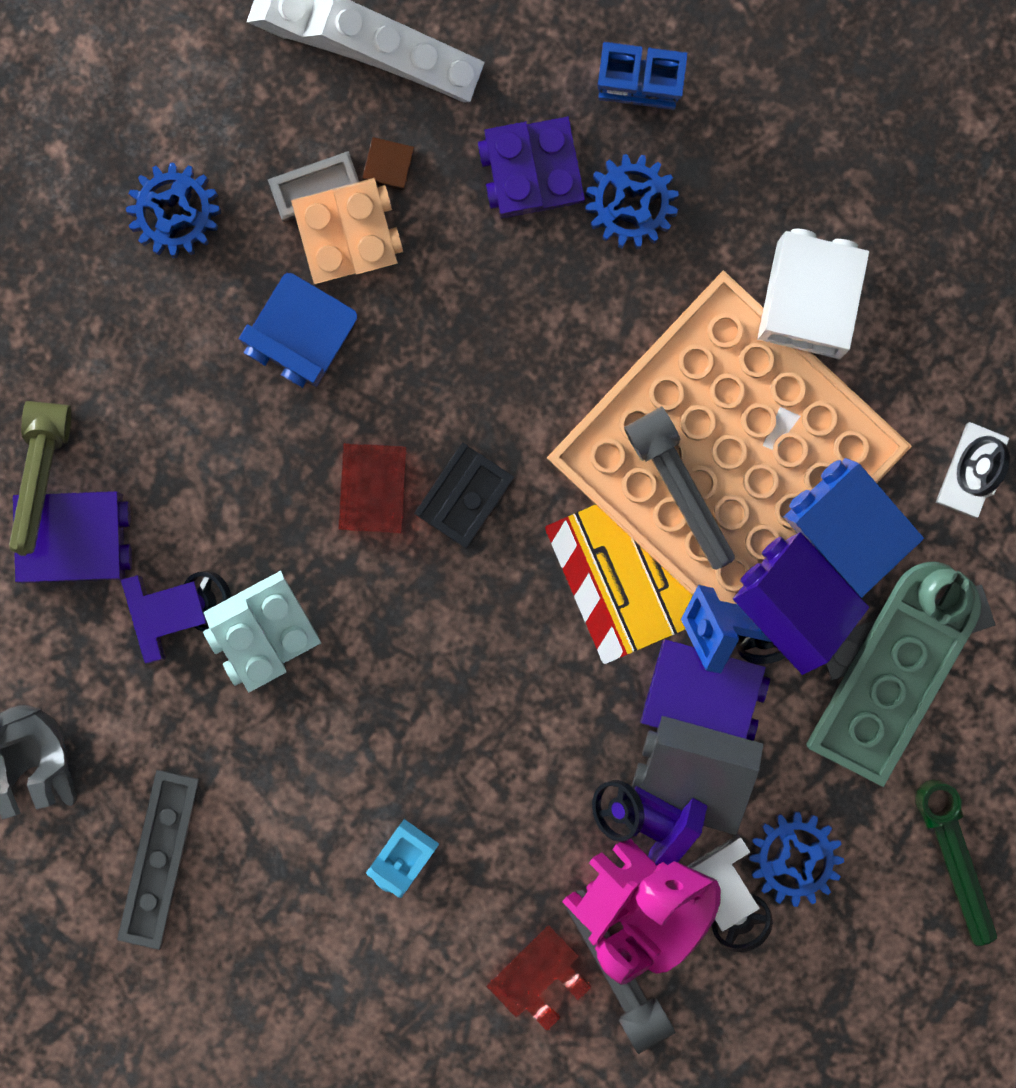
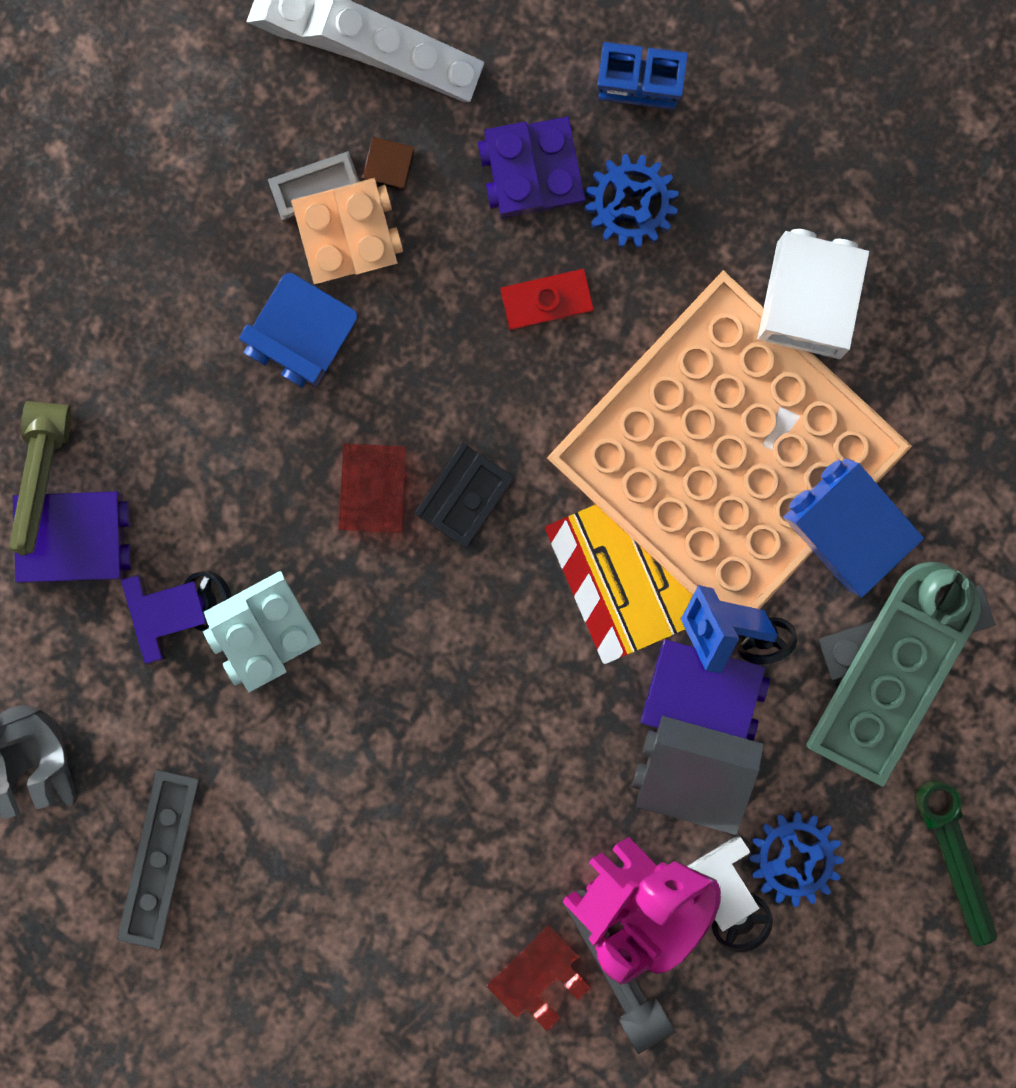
(181, 192): blue gear -> none
(402, 859): medium azure bracket -> none
(546, 299): none -> red plate
(644, 813): dark purple piece -> none
(655, 439): dark grey axle -> none
(800, 602): dark purple brick -> none
(975, 470): piece -> none

